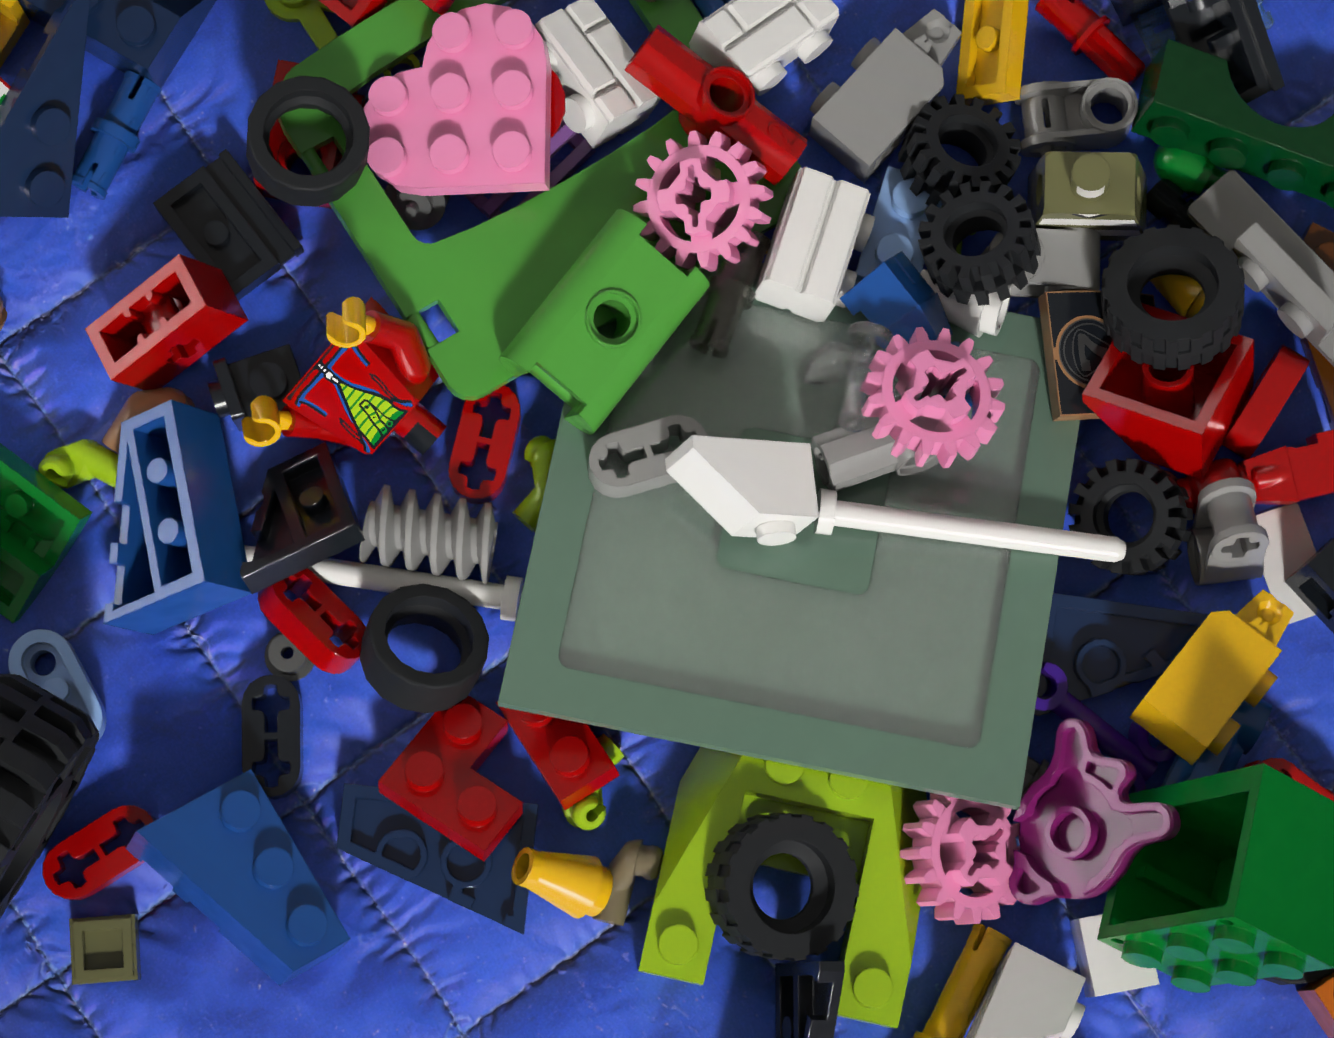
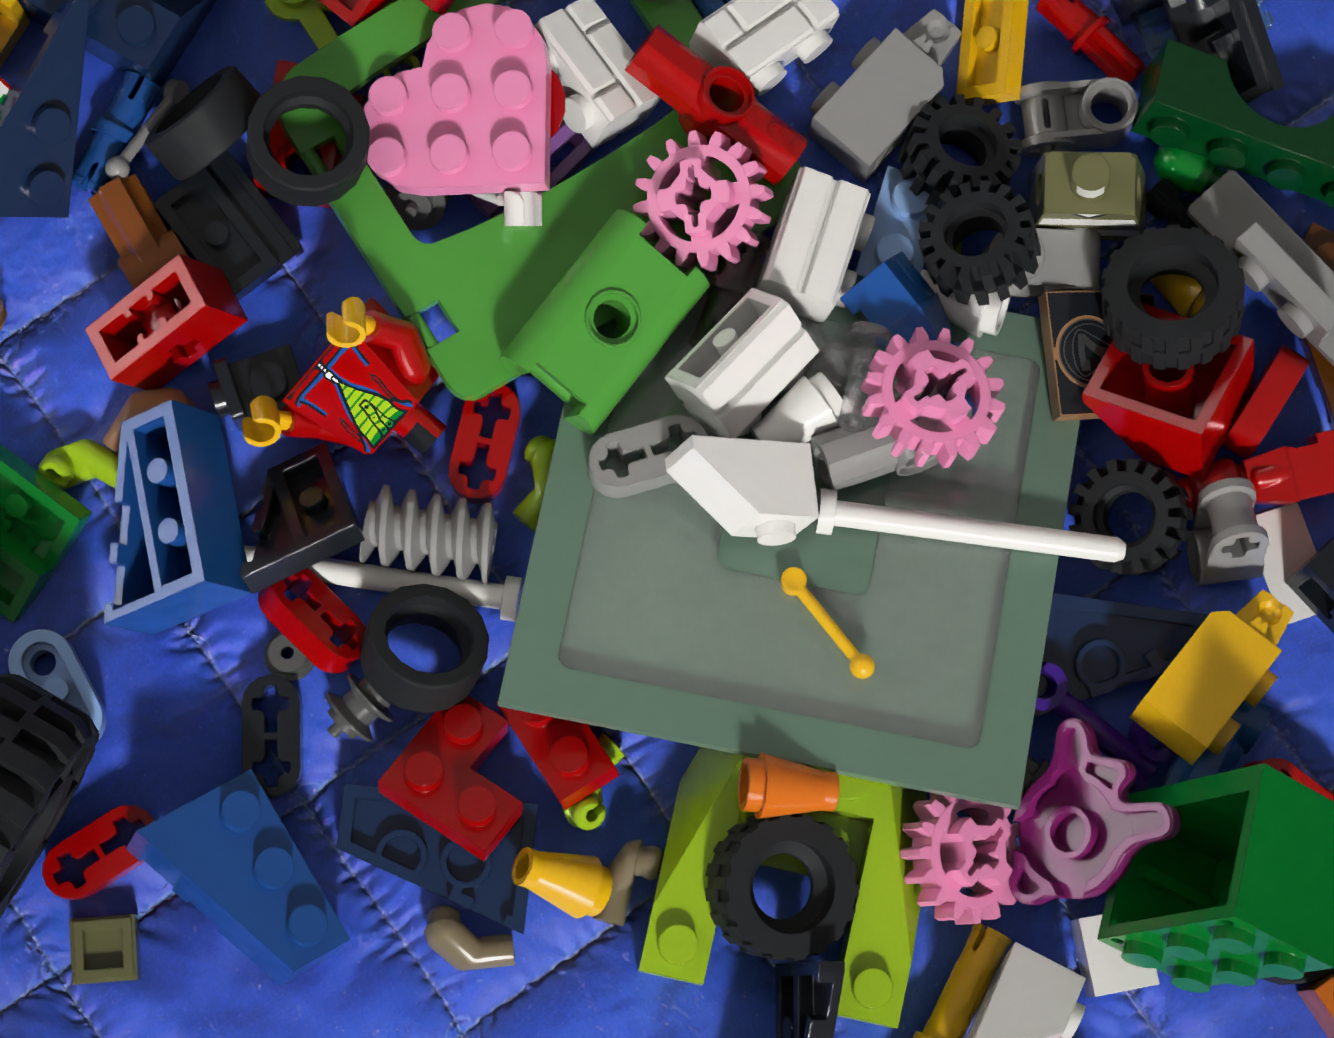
(119, 166): none -> light grey hinge
(135, 228): none -> dark orange piece
(203, 123): none -> black tyre
(357, 709): none -> dark grey wheel
(461, 947): none -> dark tan arm
(519, 207): none -> white hand
(743, 364): none -> white brick
(783, 787): none -> orange cone
(794, 583): none -> yellow hinge
(802, 412): none -> white cone

